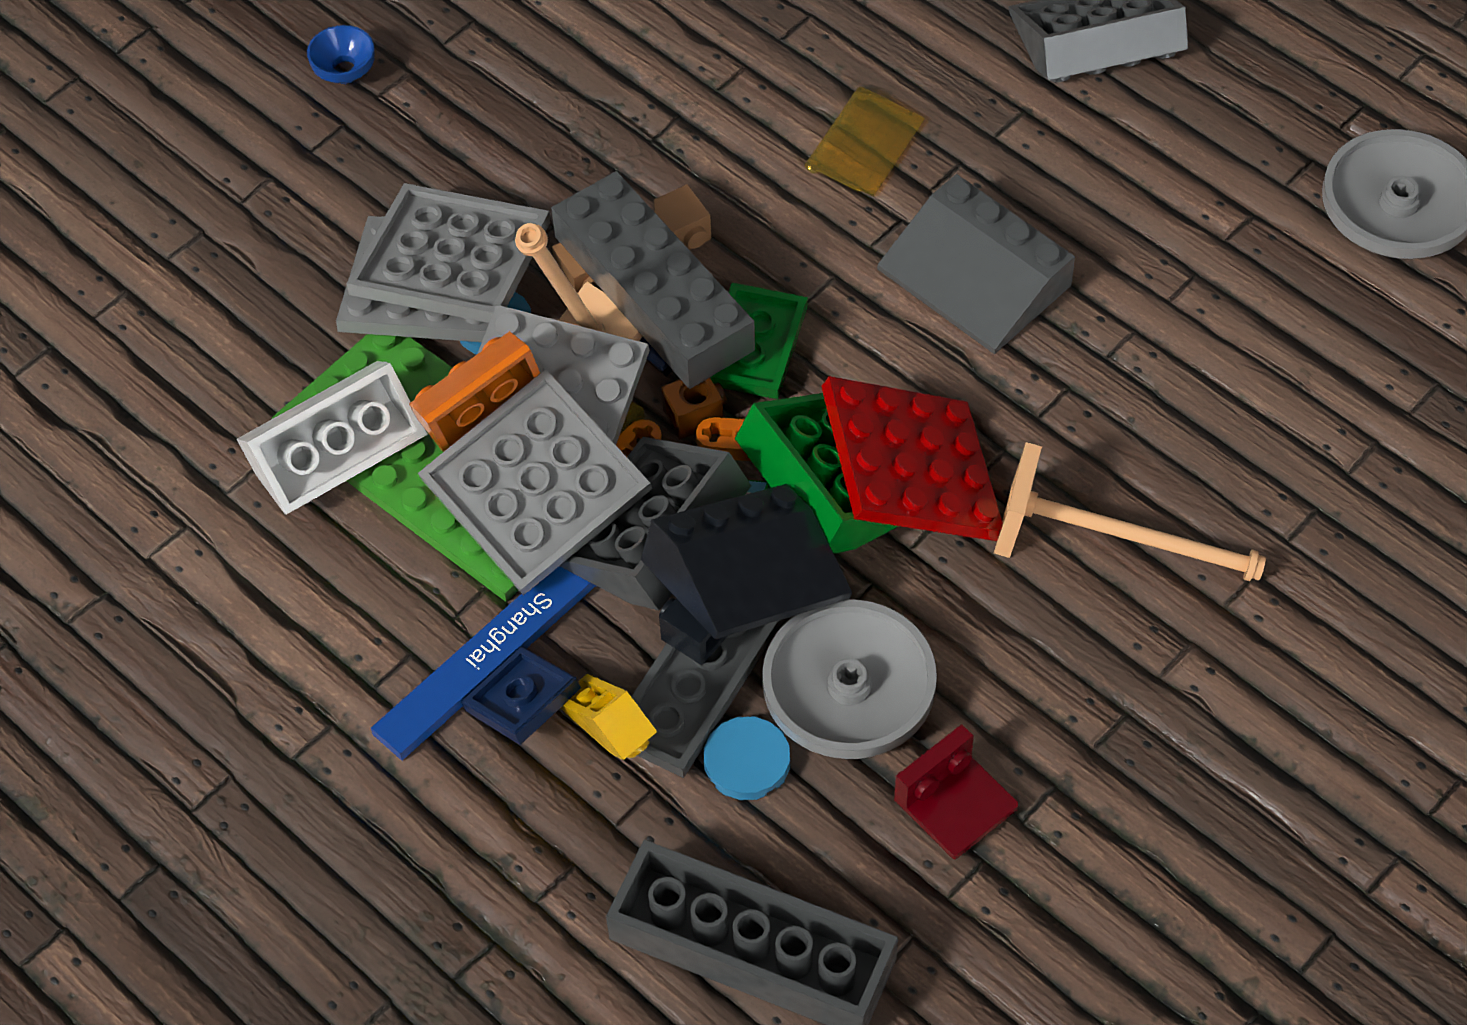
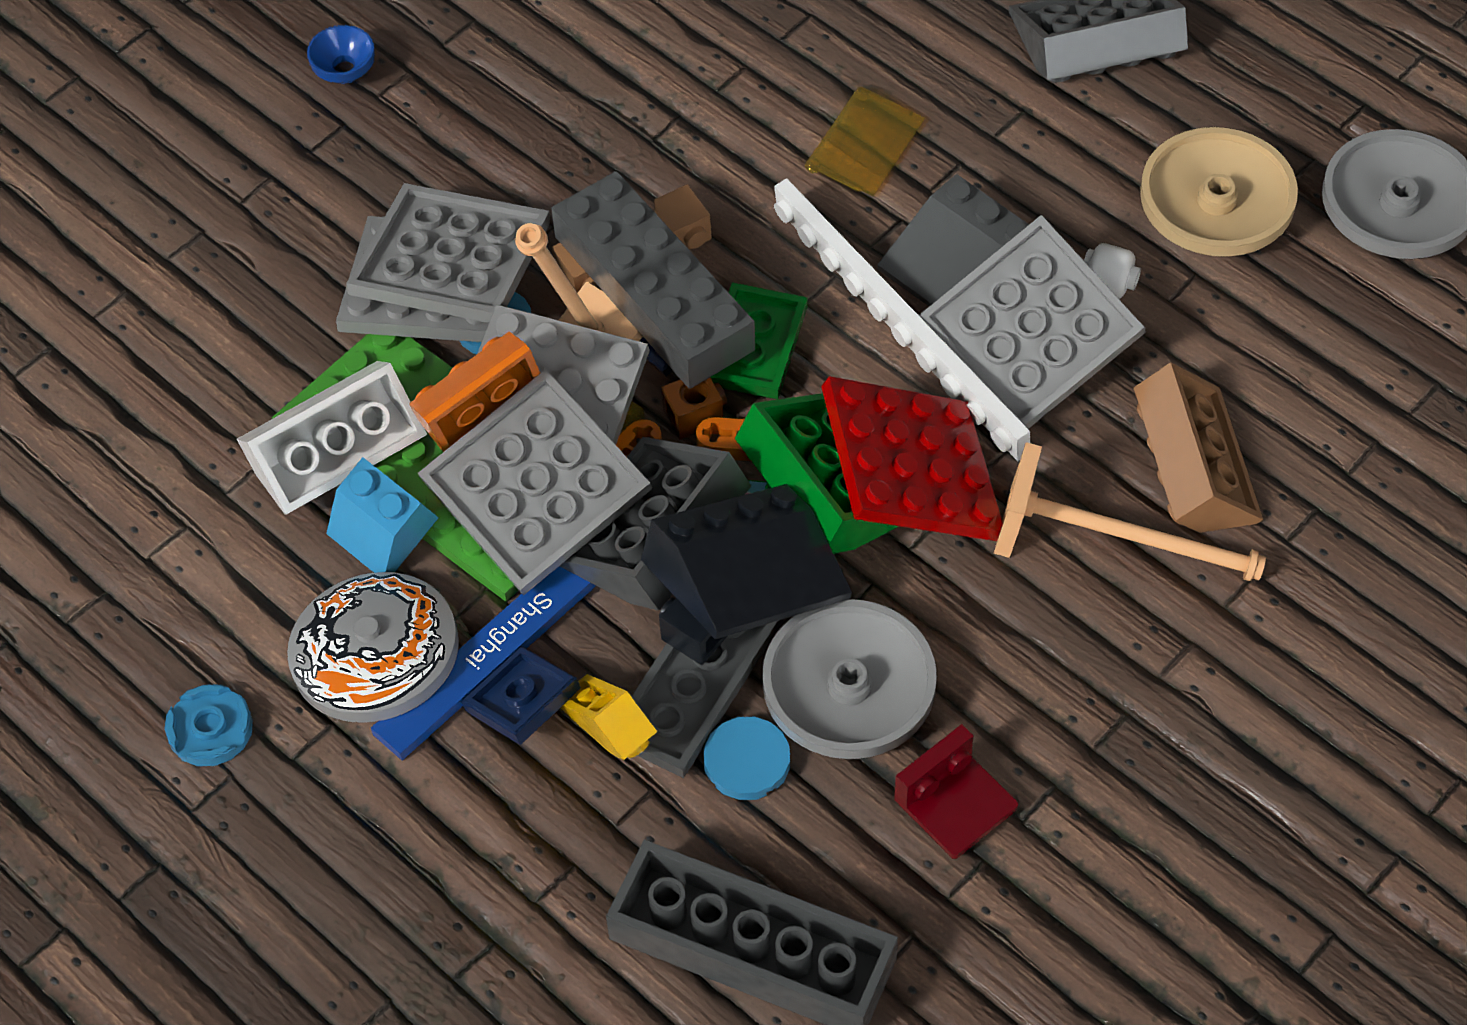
(208, 725): none -> dark azure tile
(373, 647): none -> dish
(377, 519): none -> dark azure slope
(905, 324): none -> white plate
(1033, 322): none -> light grey plate
(1114, 267): none -> white head
(1196, 451): none -> medium nougat slope
(1218, 191): none -> tan dish

